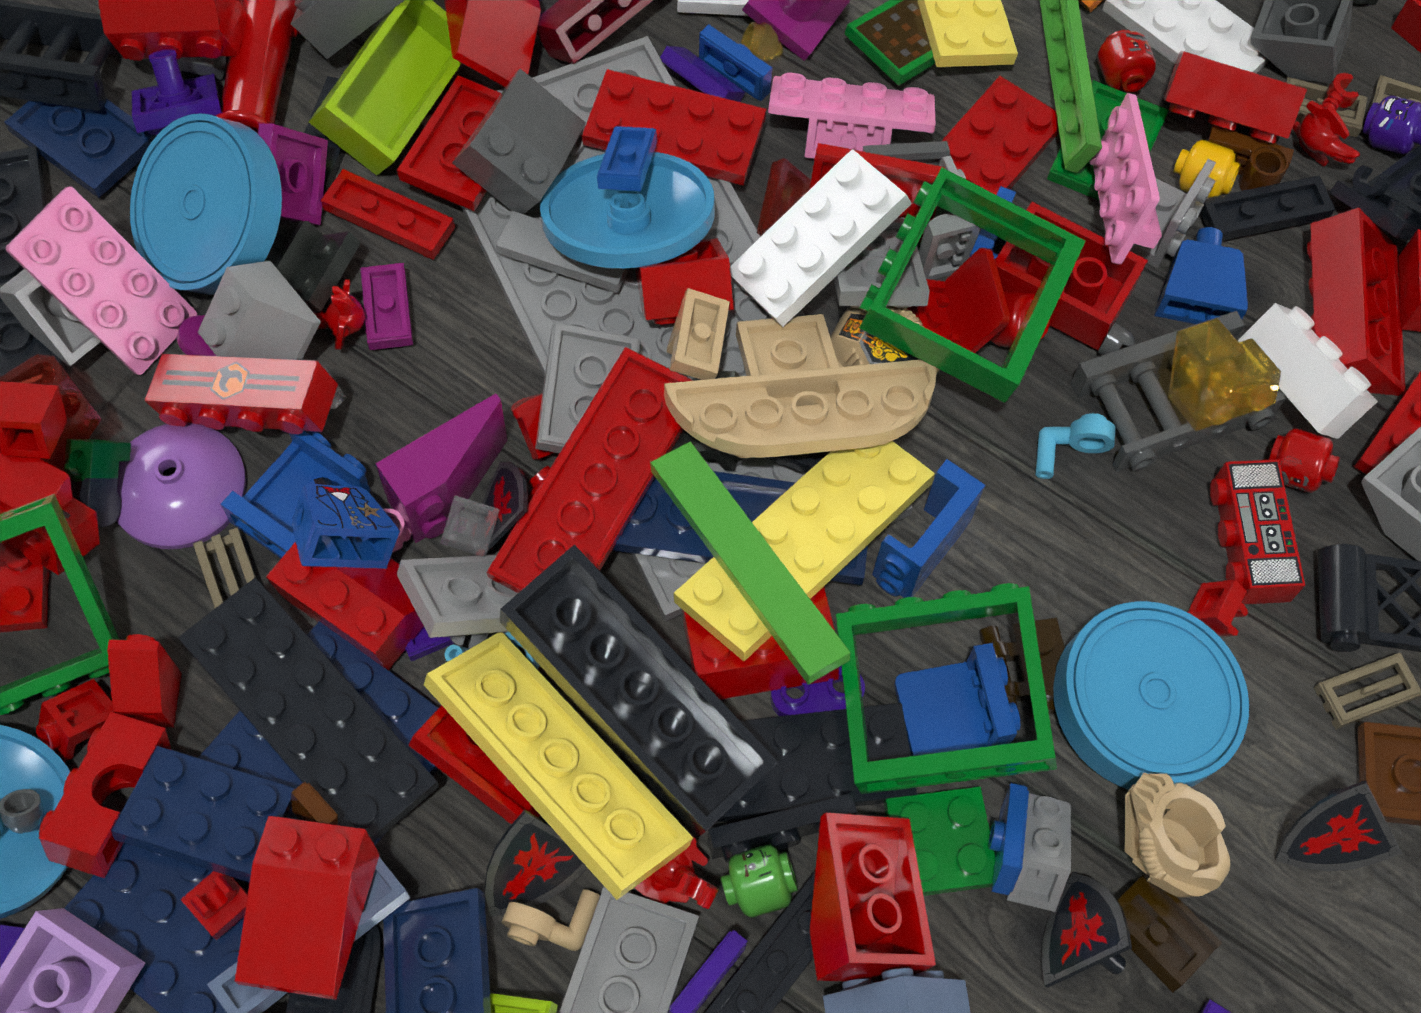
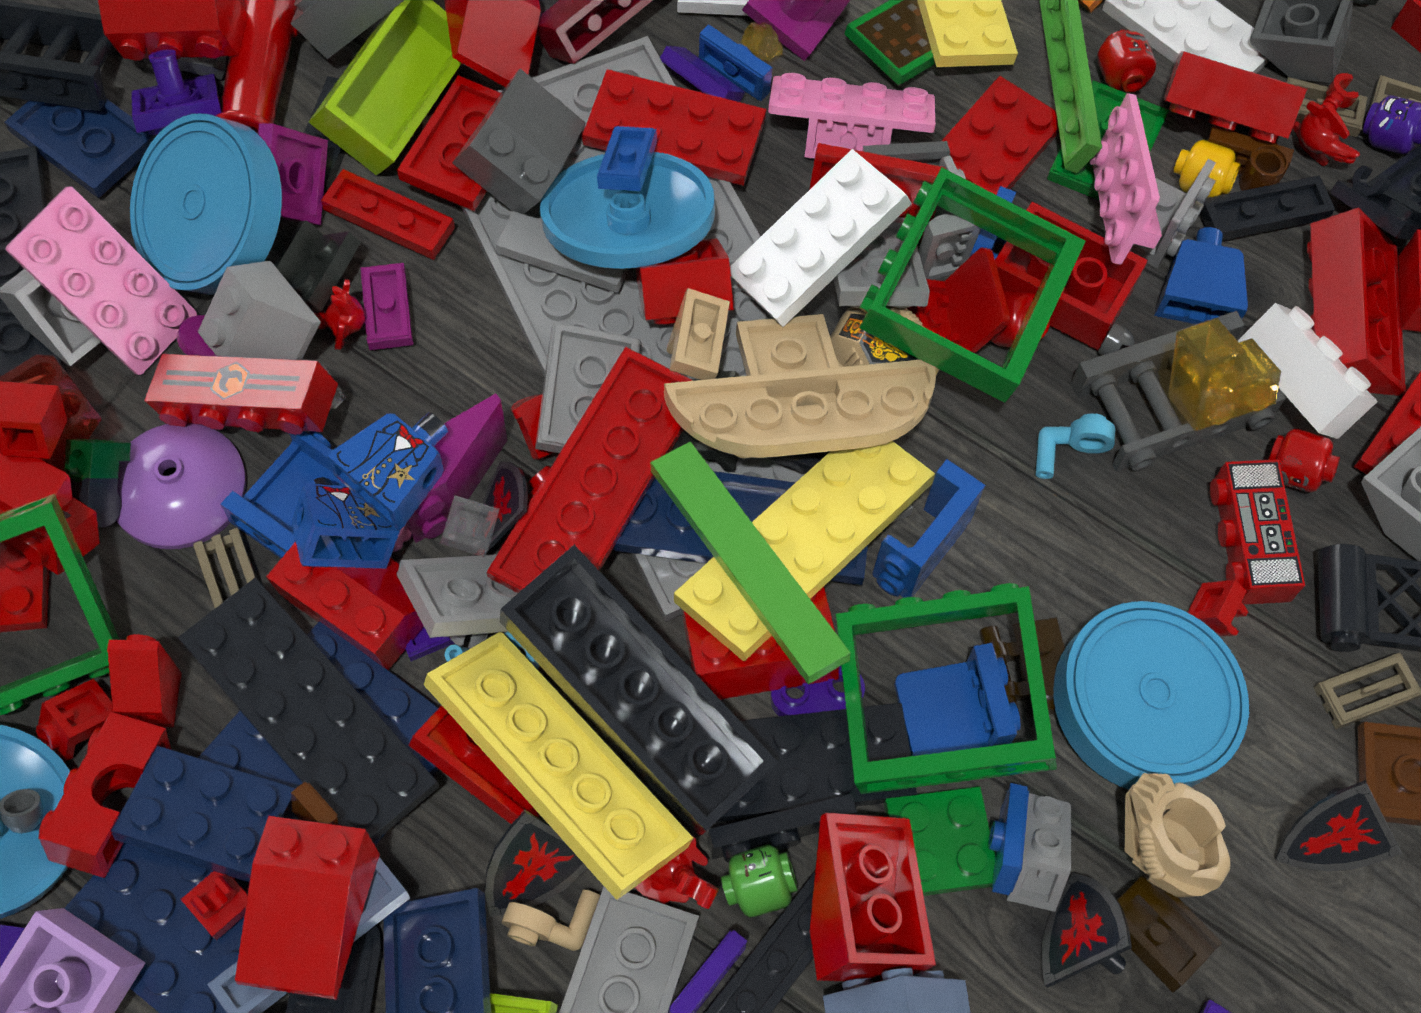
(391, 465): none -> blue torso
(783, 190): clear red plate -> none

